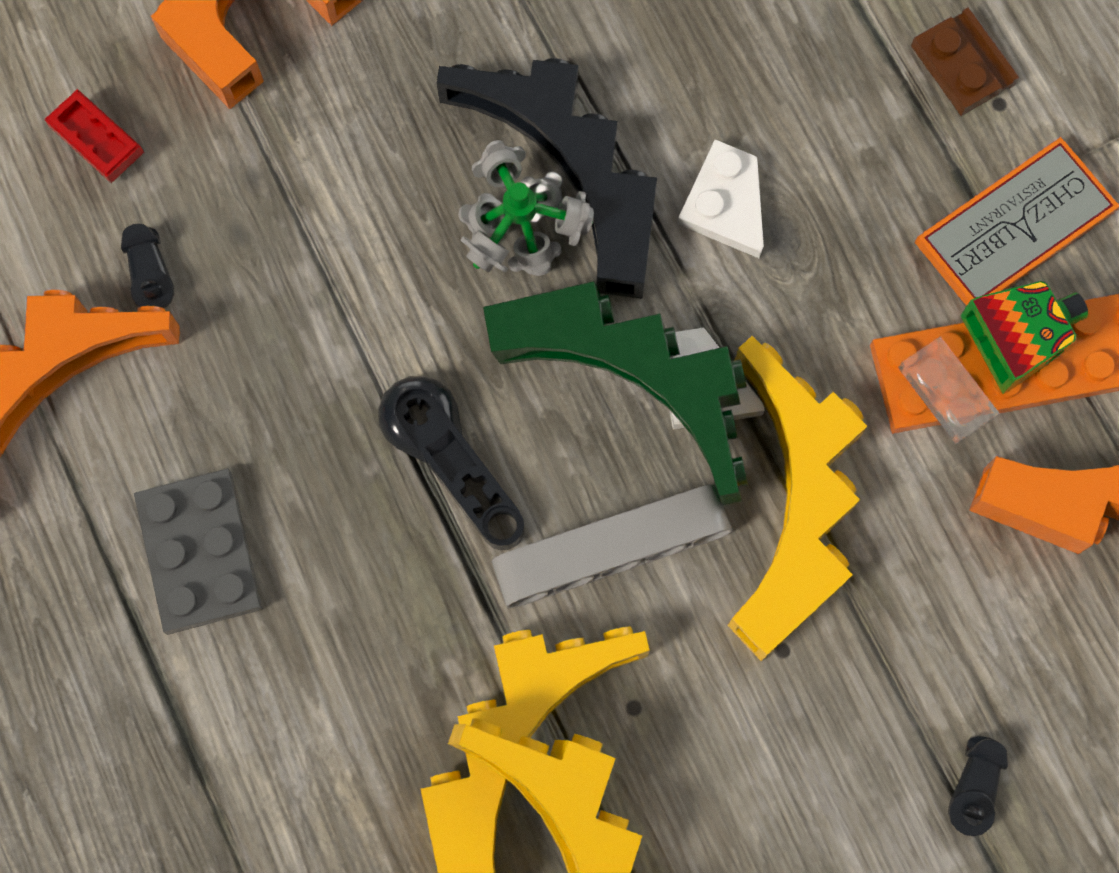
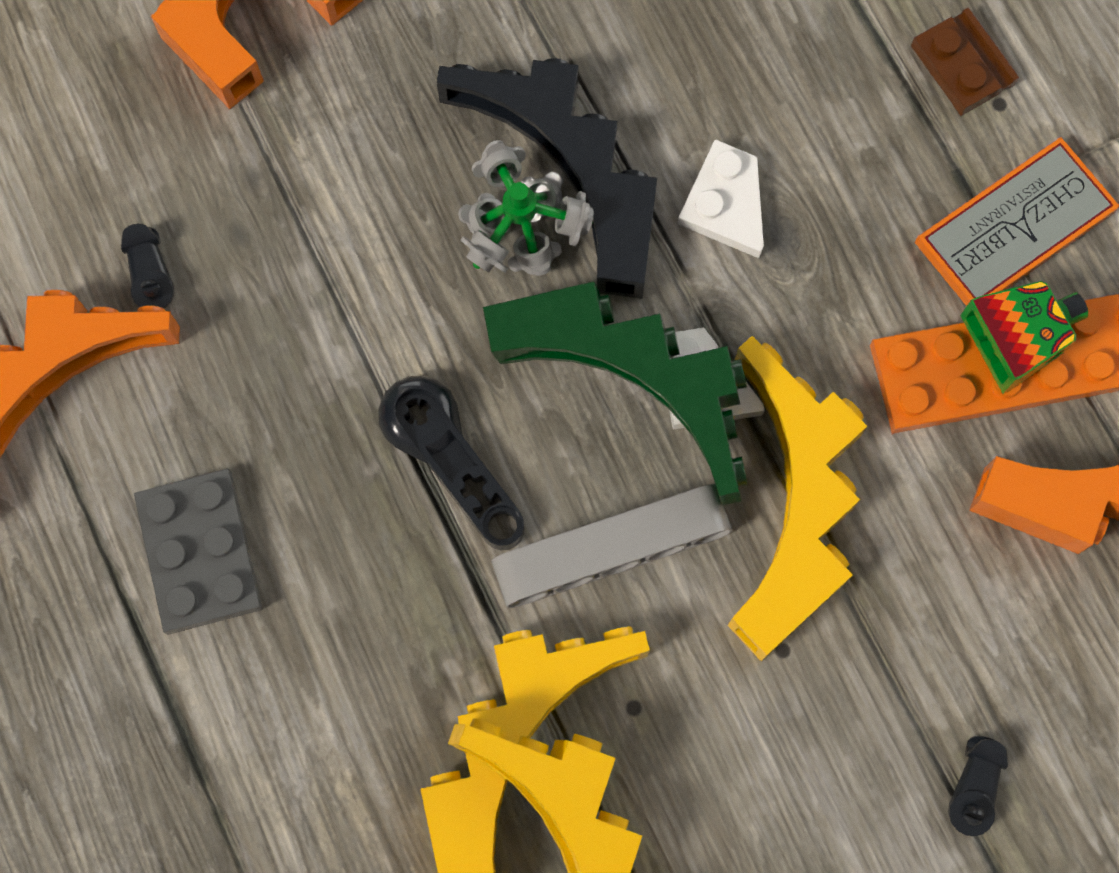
(94, 136): red plate -> none
(948, 390): clear plate -> none

